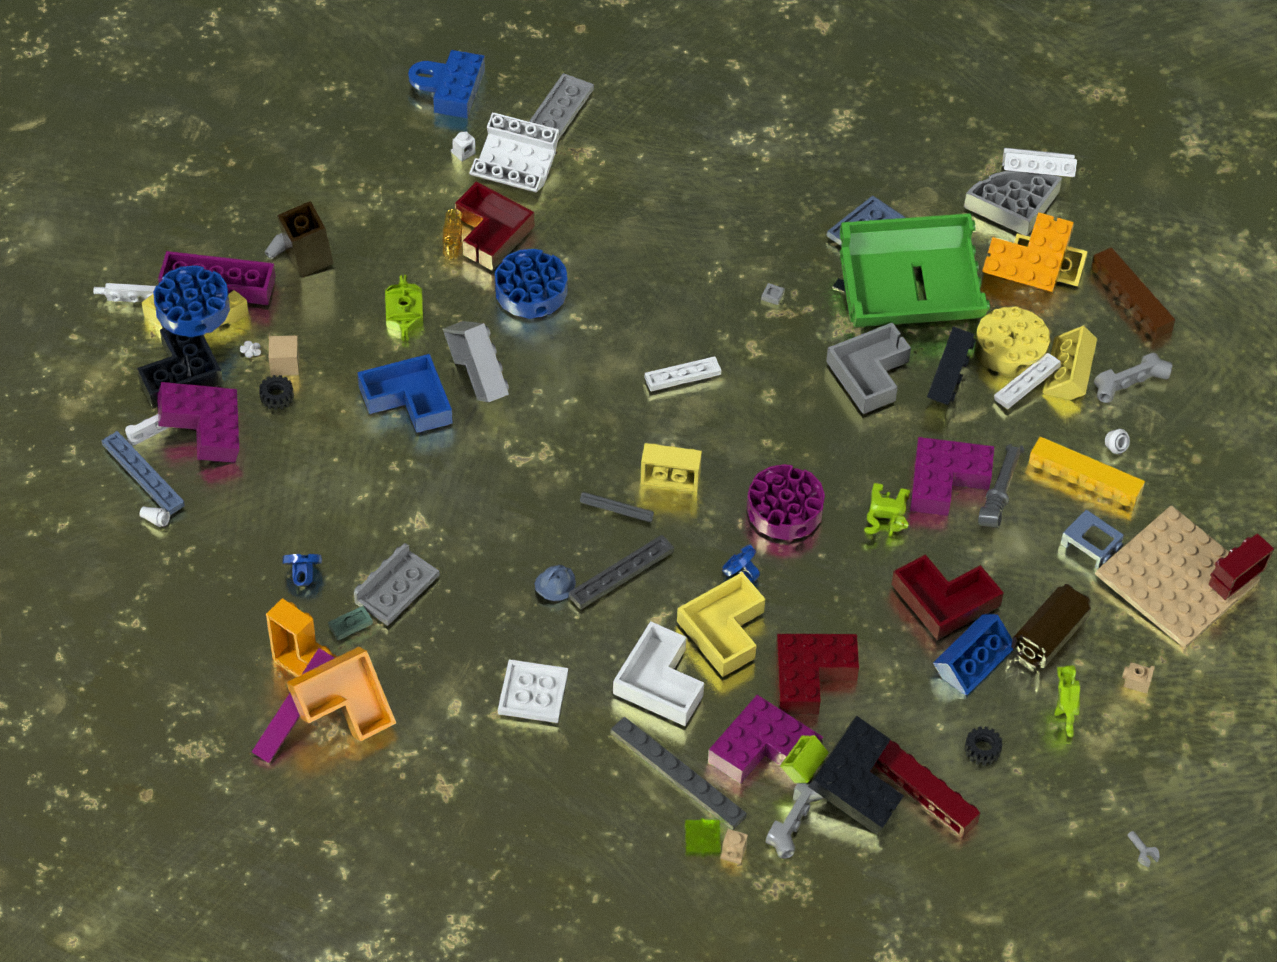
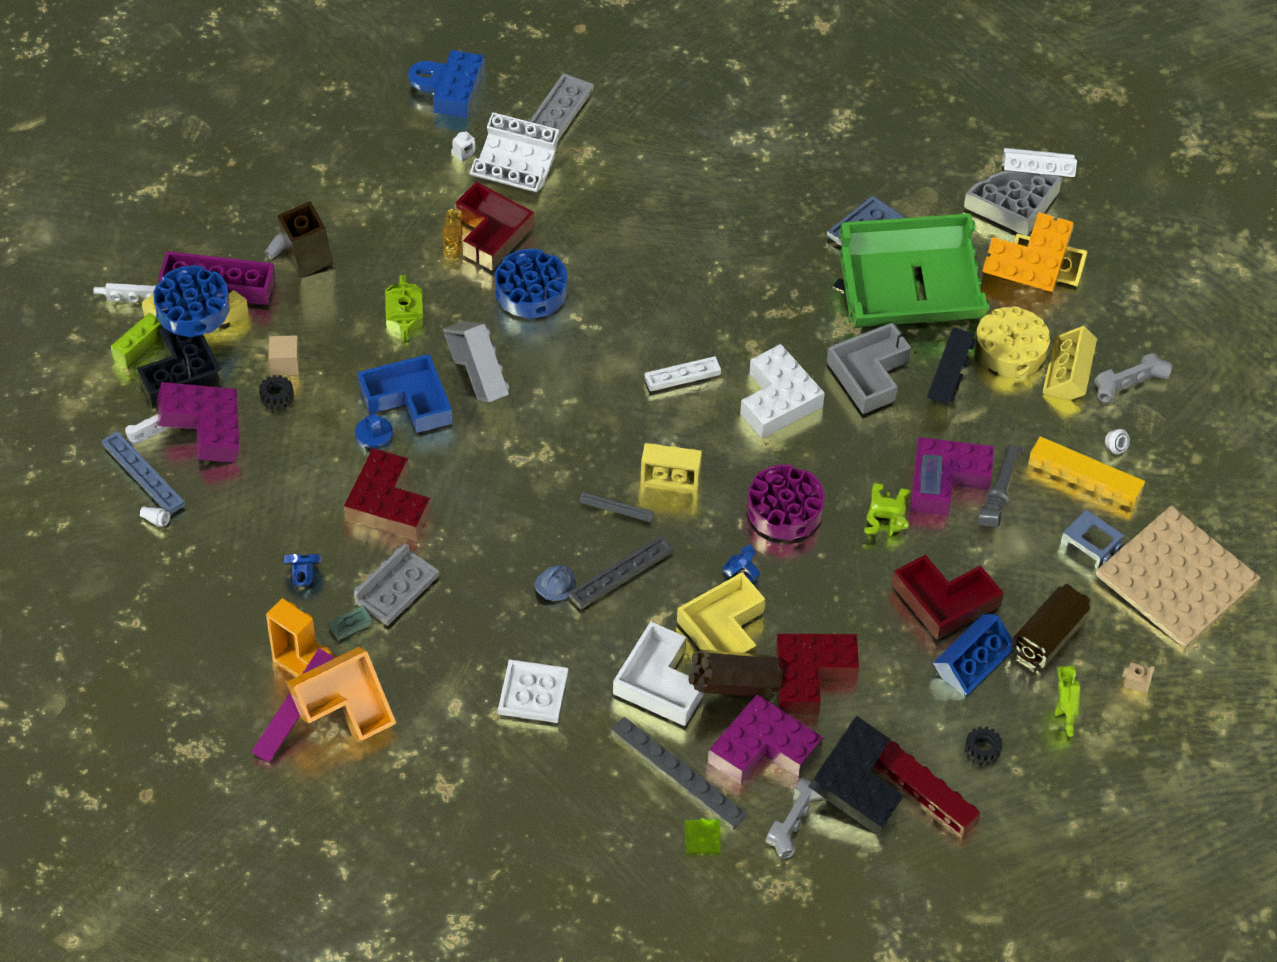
(137, 341): none -> lime brick
(250, 349): white plant -> none
(373, 432): none -> blue tile
(381, 502): none -> dark red piece
(734, 846): tan brick -> none
(735, 673): none -> dark brown brick
(773, 294): light grey tile -> none
(785, 393): none -> white piece
(804, 759): lime brick -> none
(930, 474): none -> clear light blue slope
(1027, 380): white plate -> none
(1133, 293): reddish brown brick -> none
(1144, 850): light grey bar -> none
(1240, 566): dark red piece -> none

